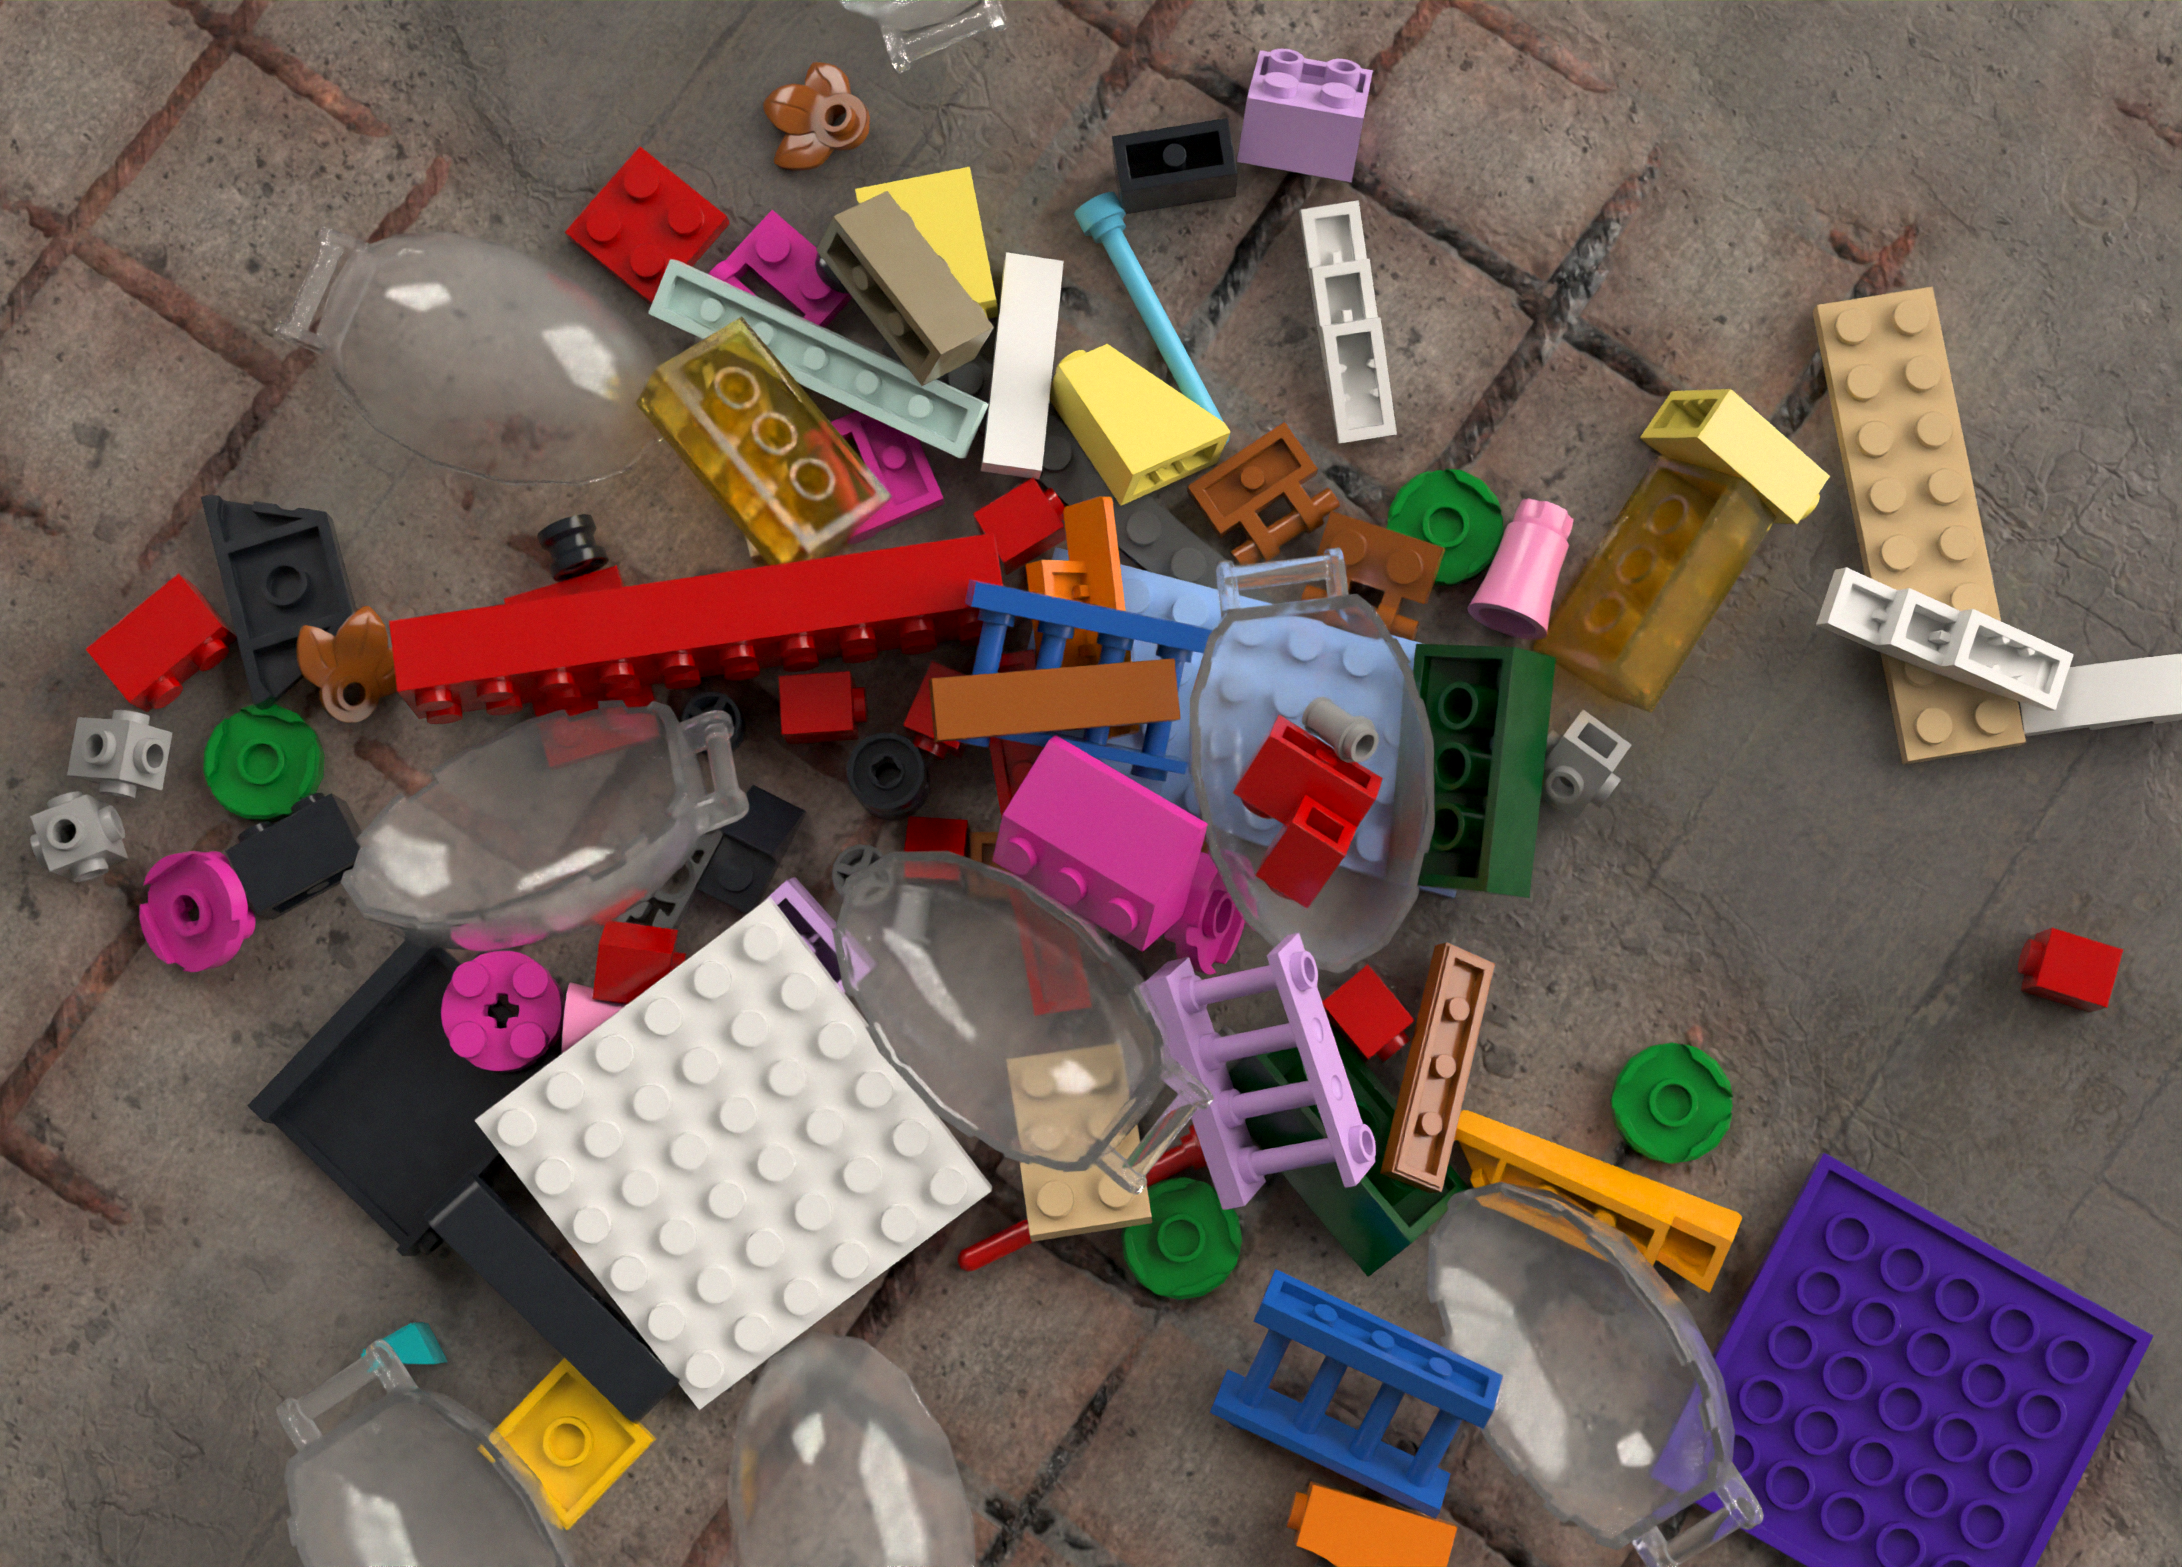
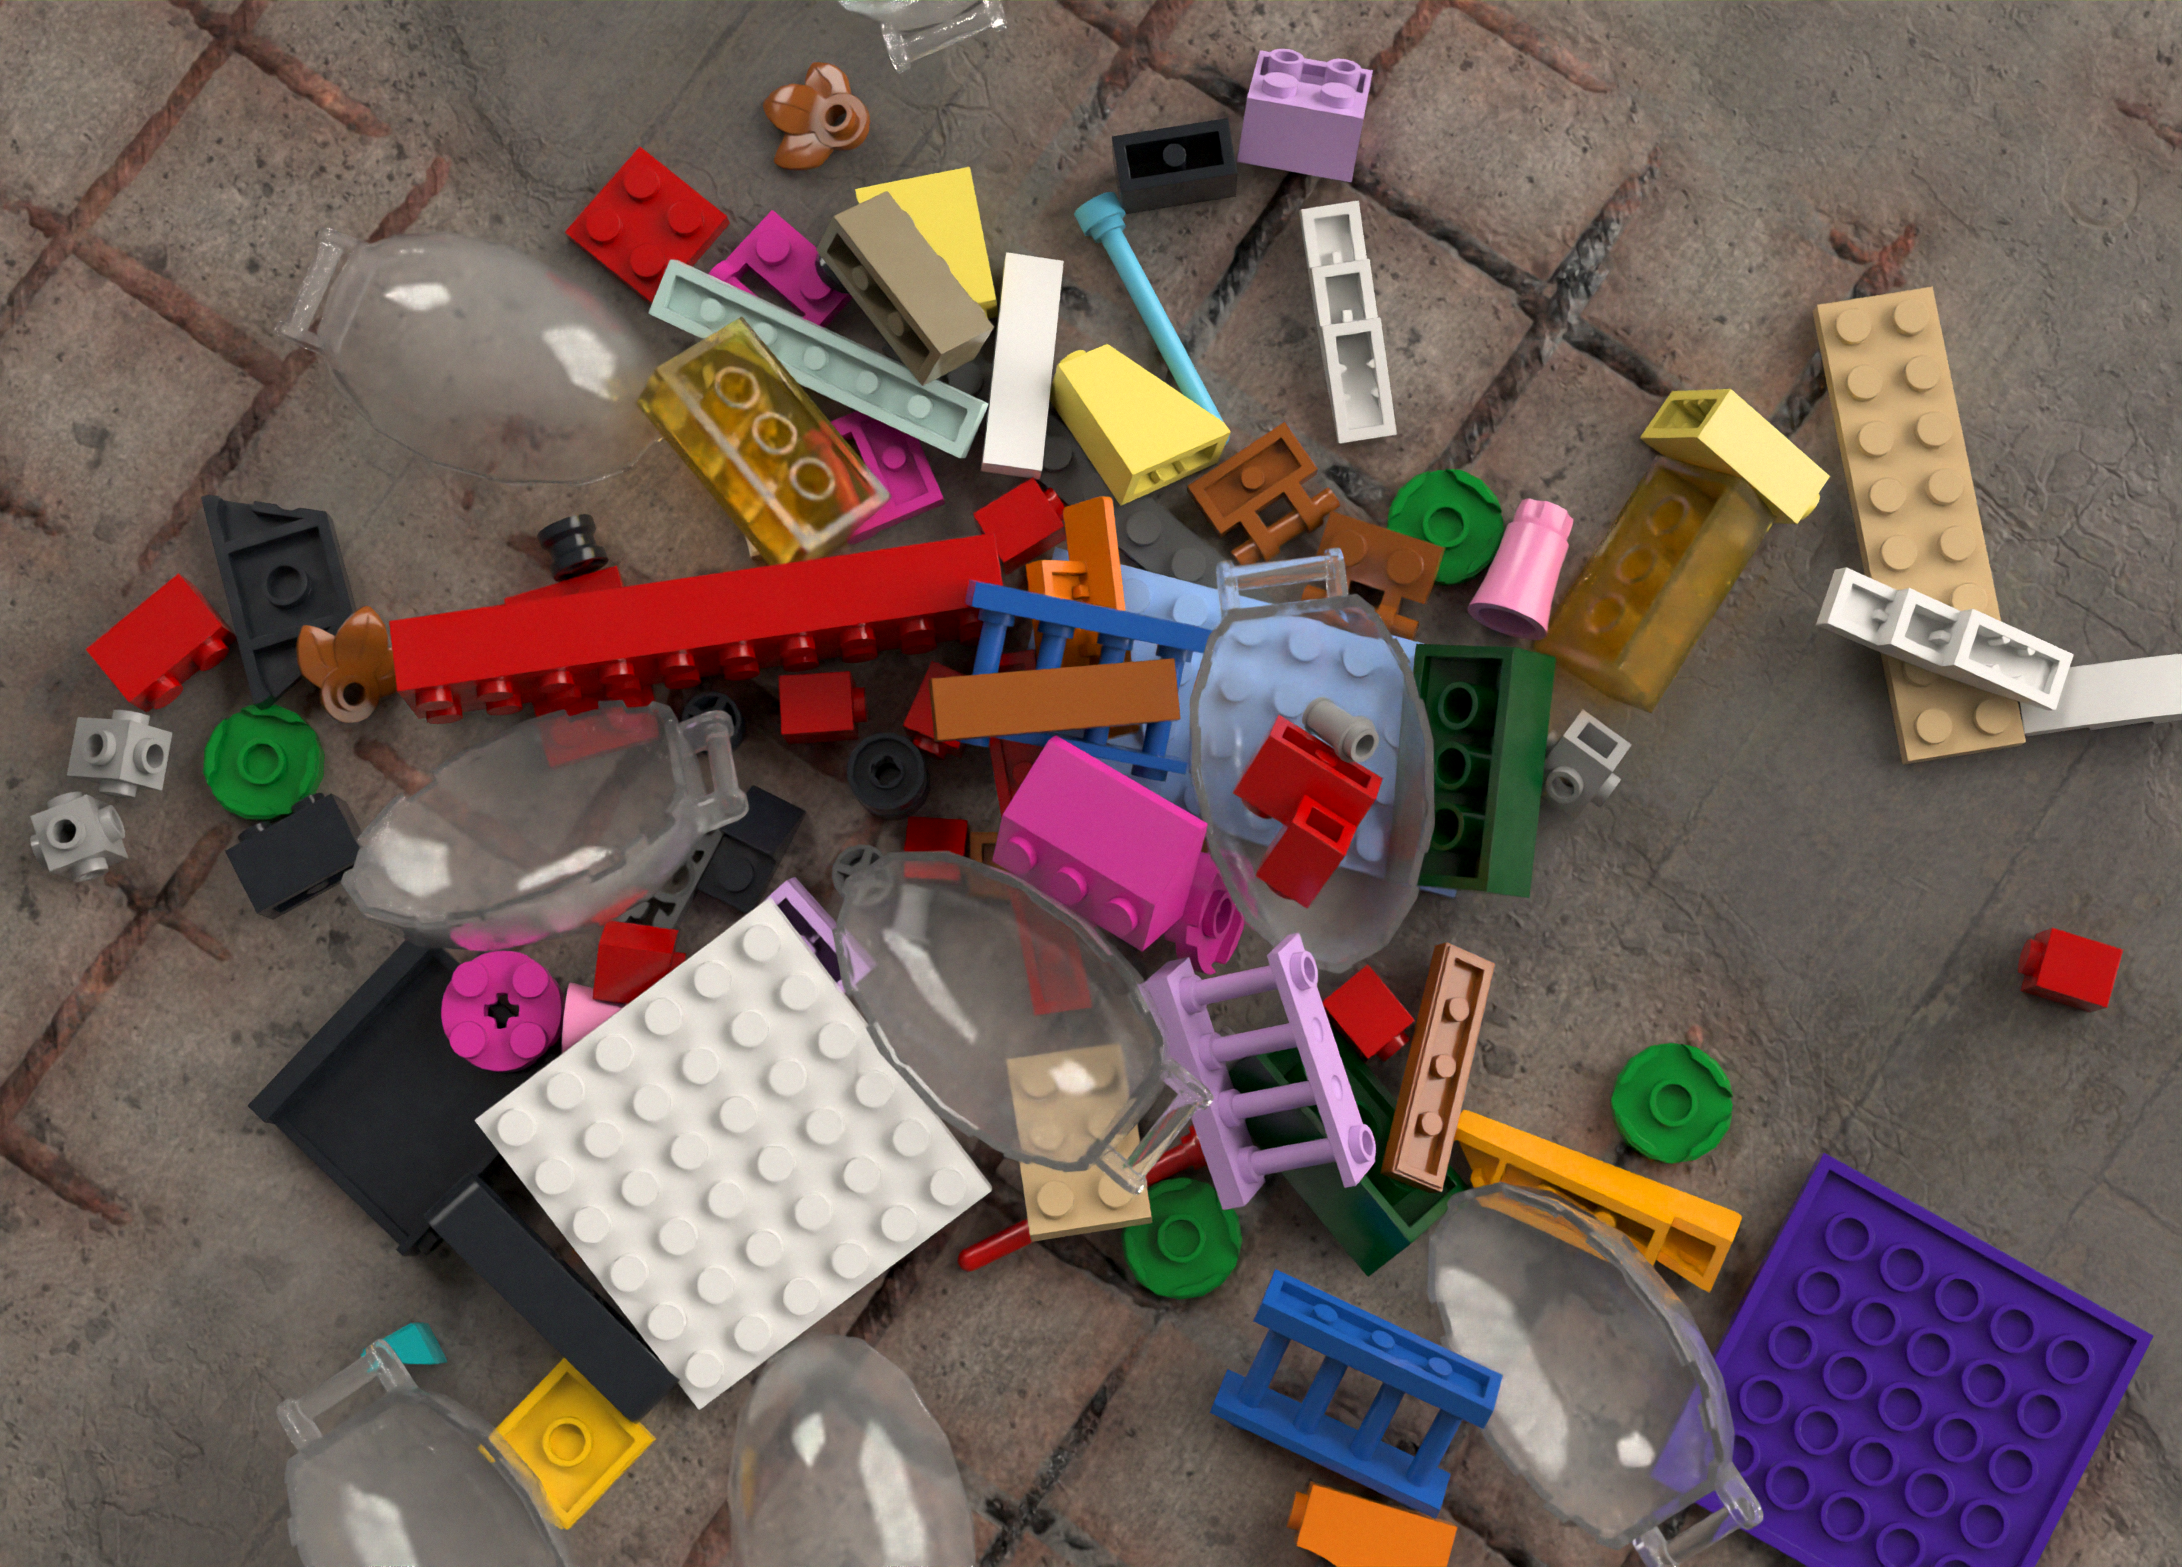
(221, 906): dark pink plate -> none

